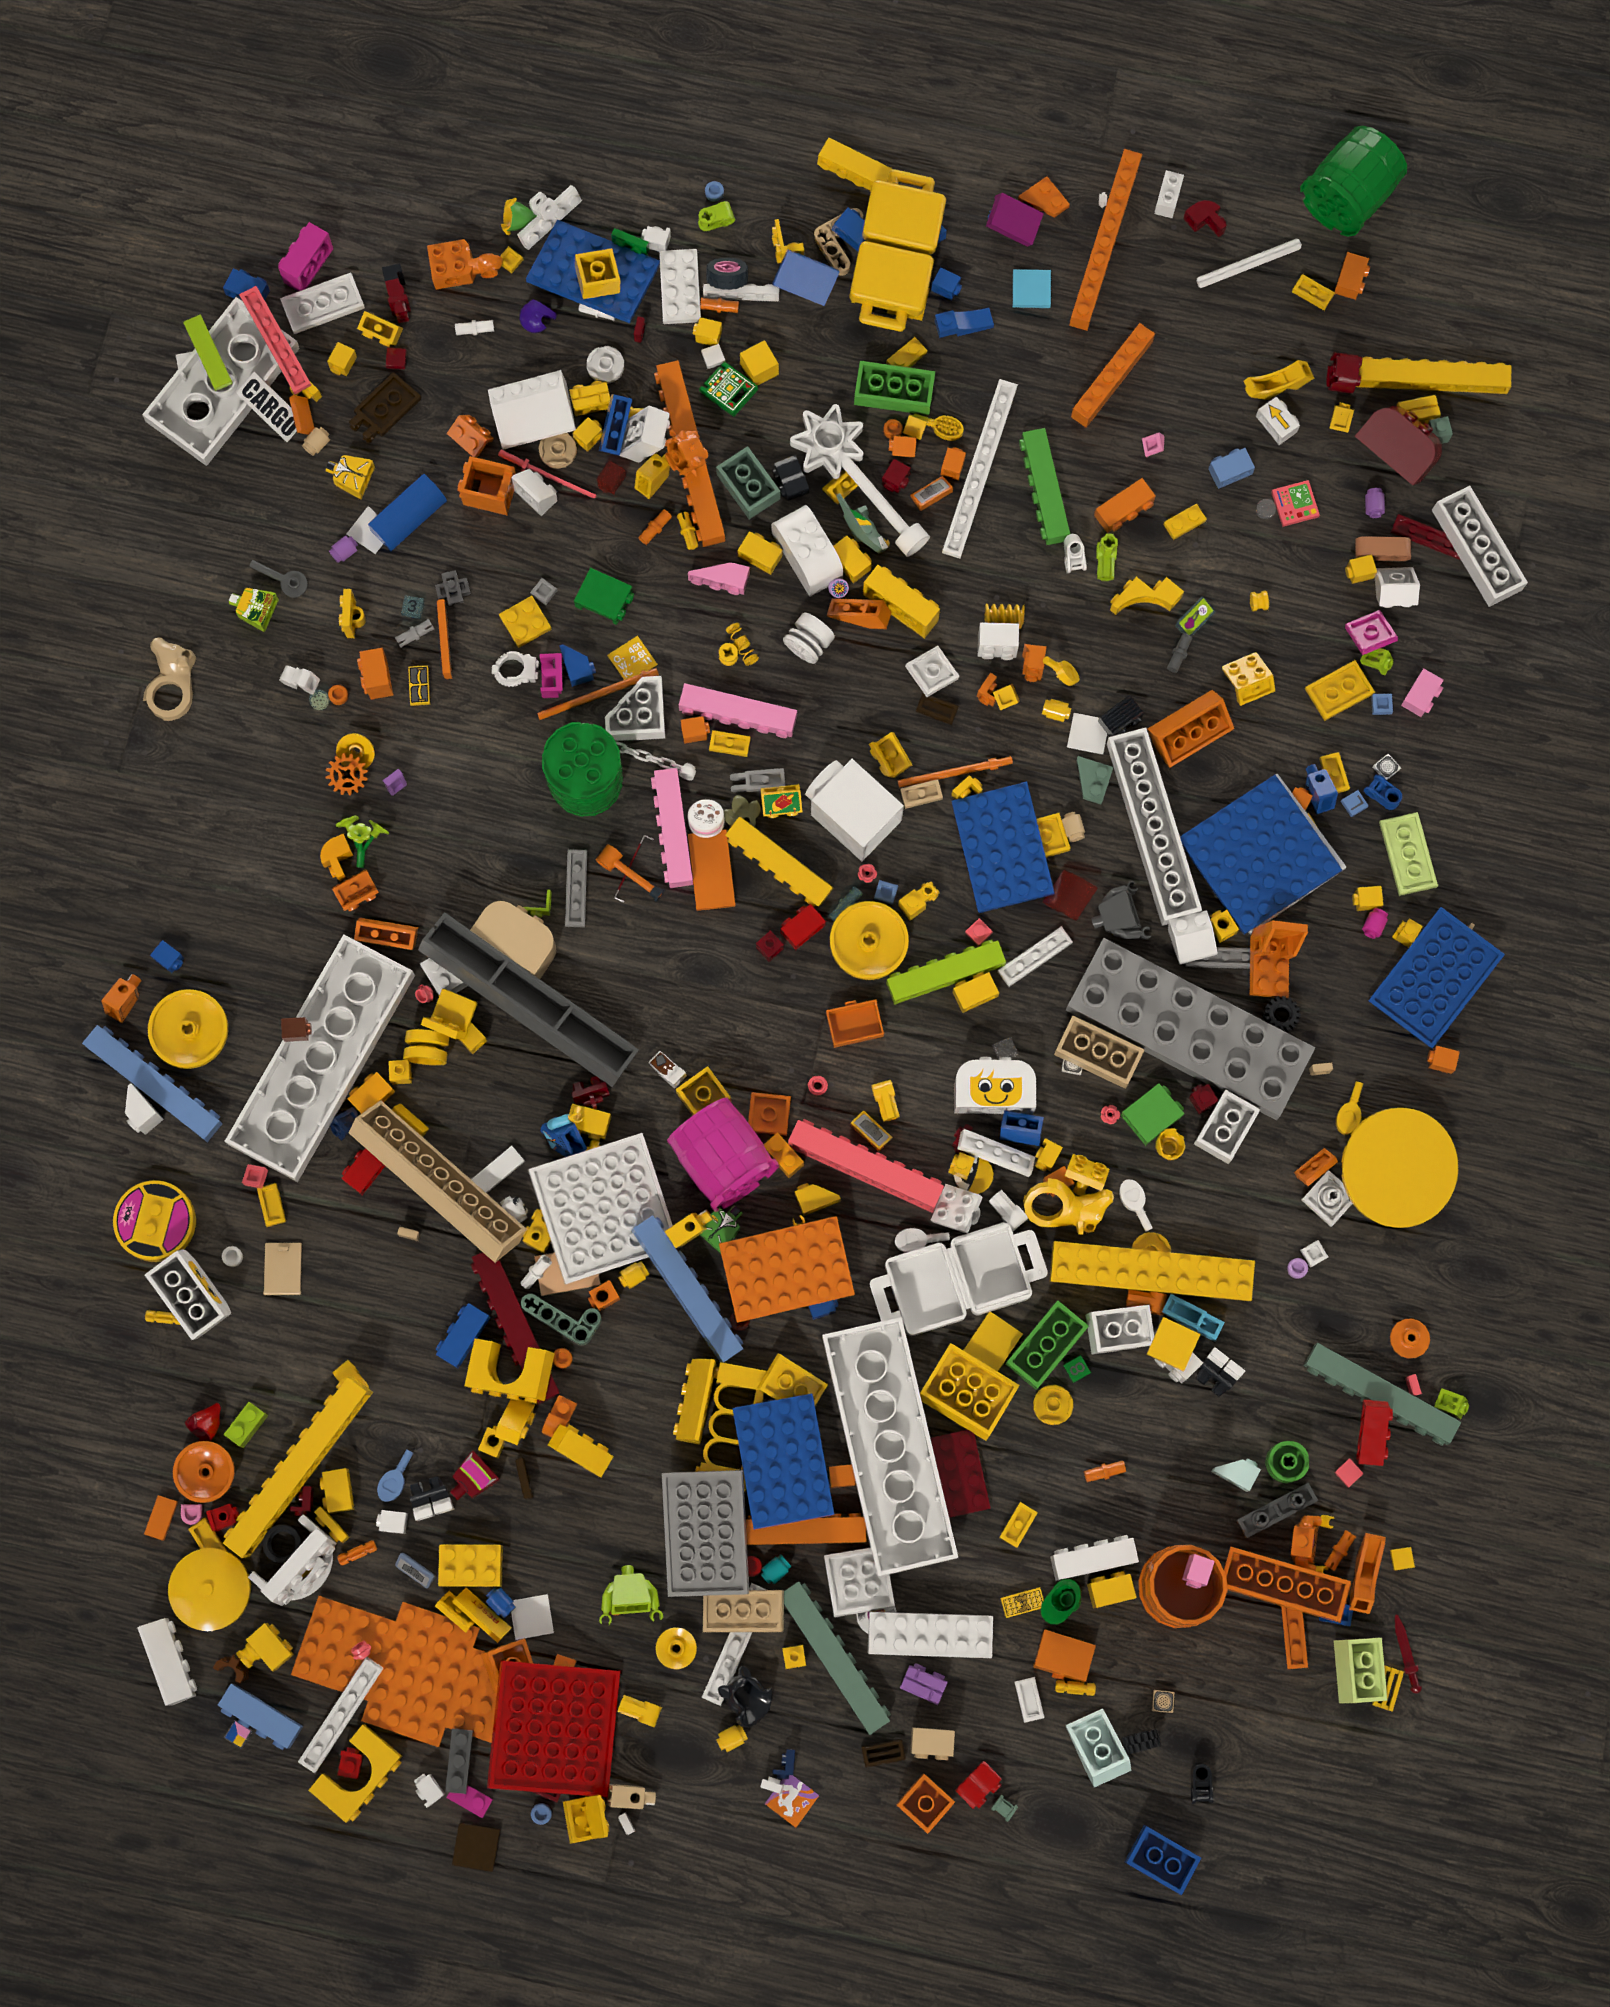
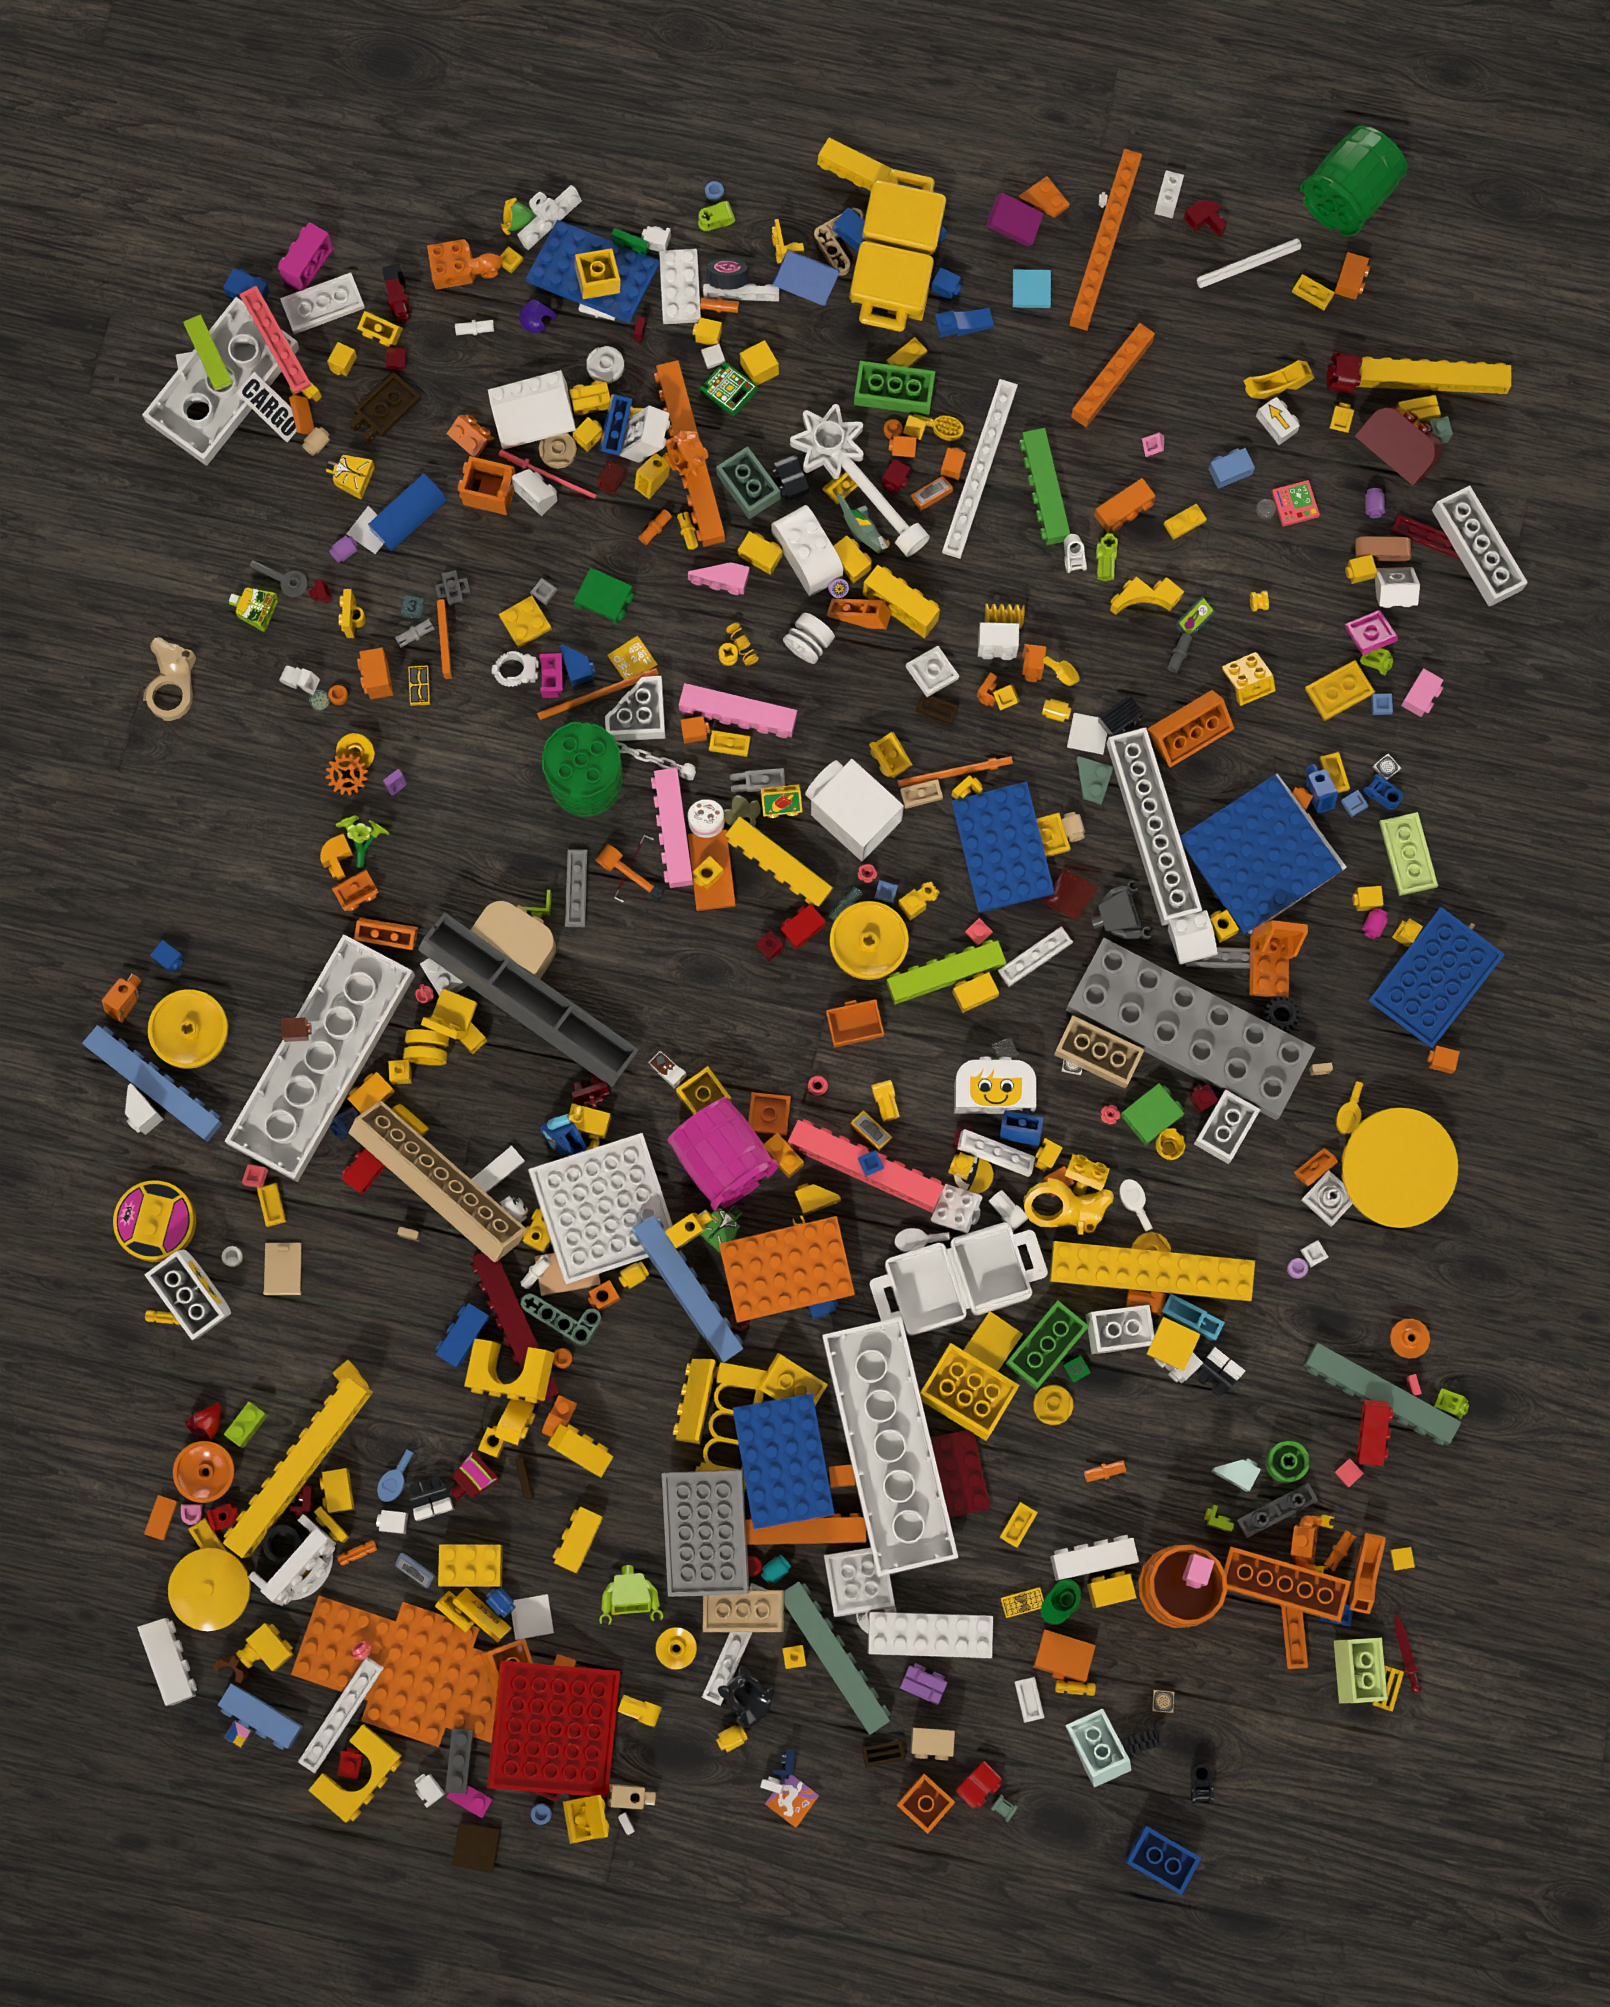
(321, 592): none -> dark red tile
(577, 1539): none -> yellow brick
(711, 865): none -> yellow brick
(870, 1163): none -> blue tile
(1220, 1523): none -> lime bracket

